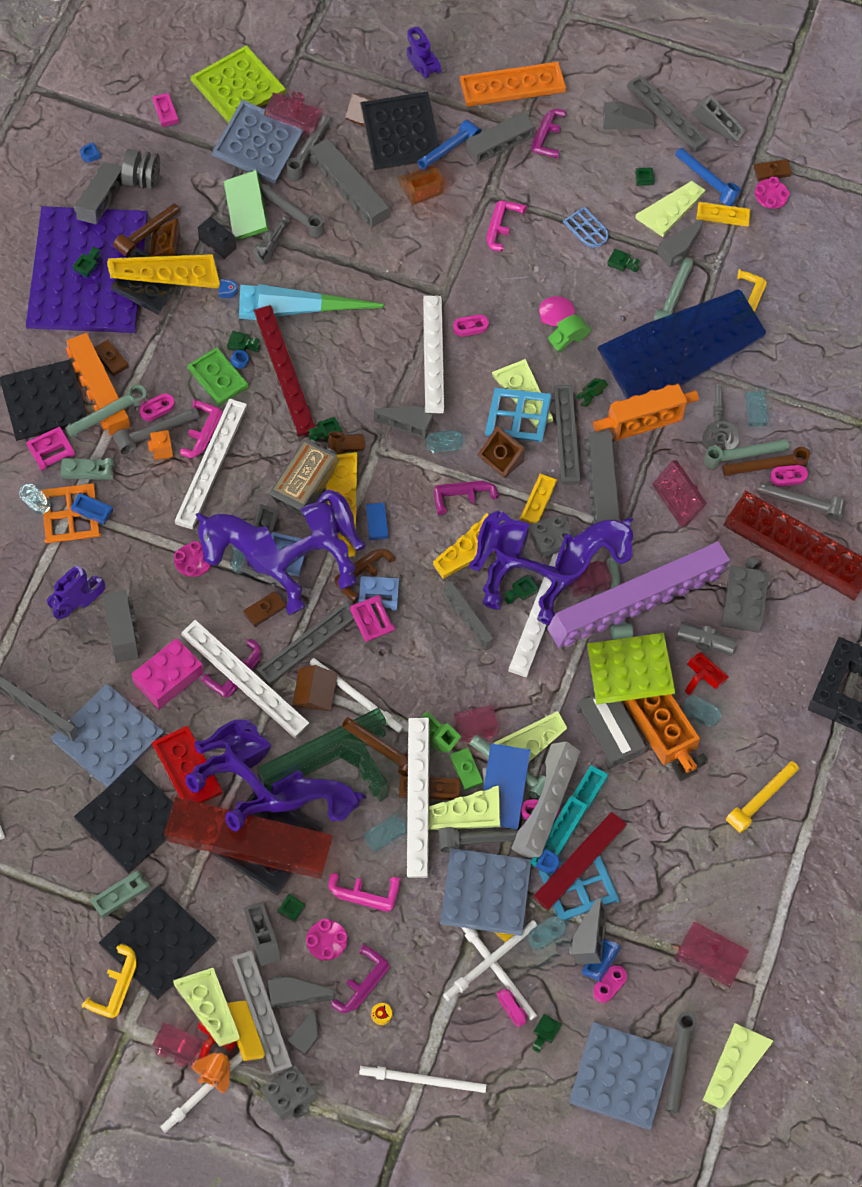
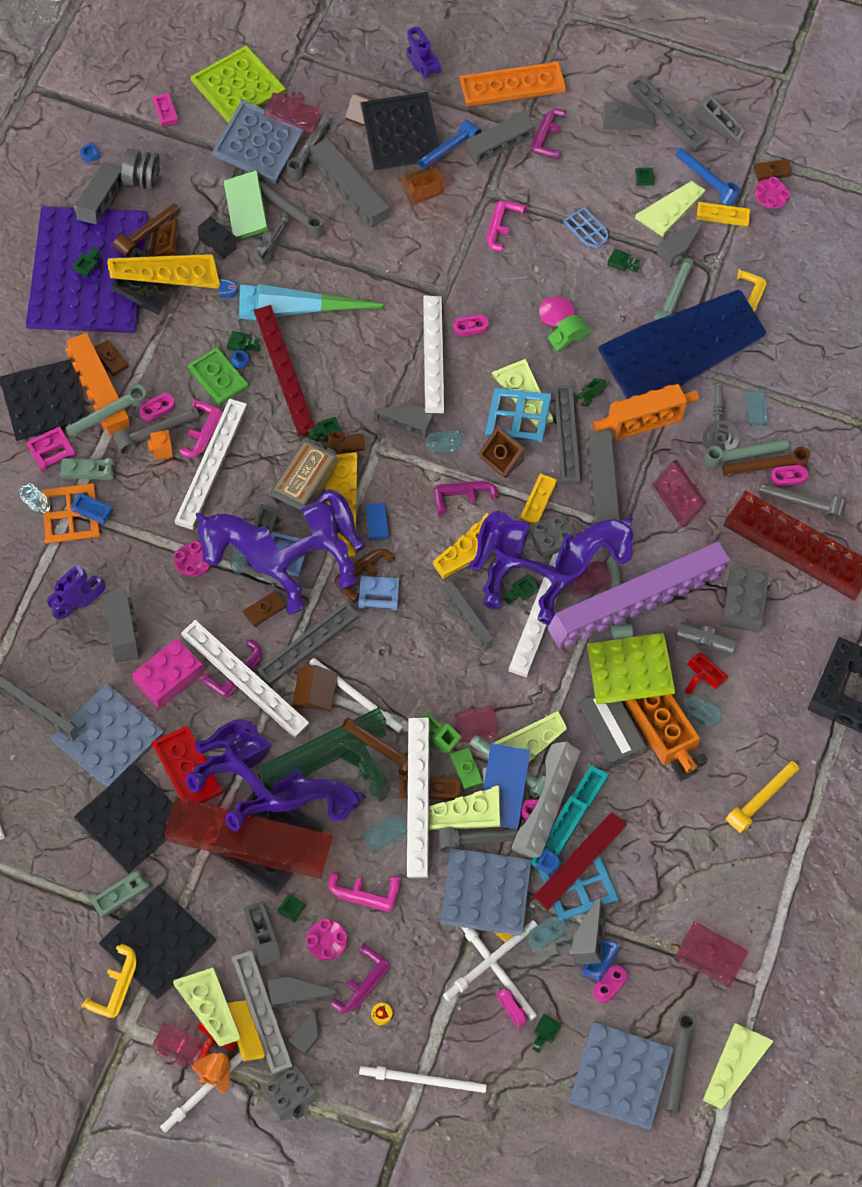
(367, 620): dark pink plate -> none
(753, 563): dark grey hinge -> none

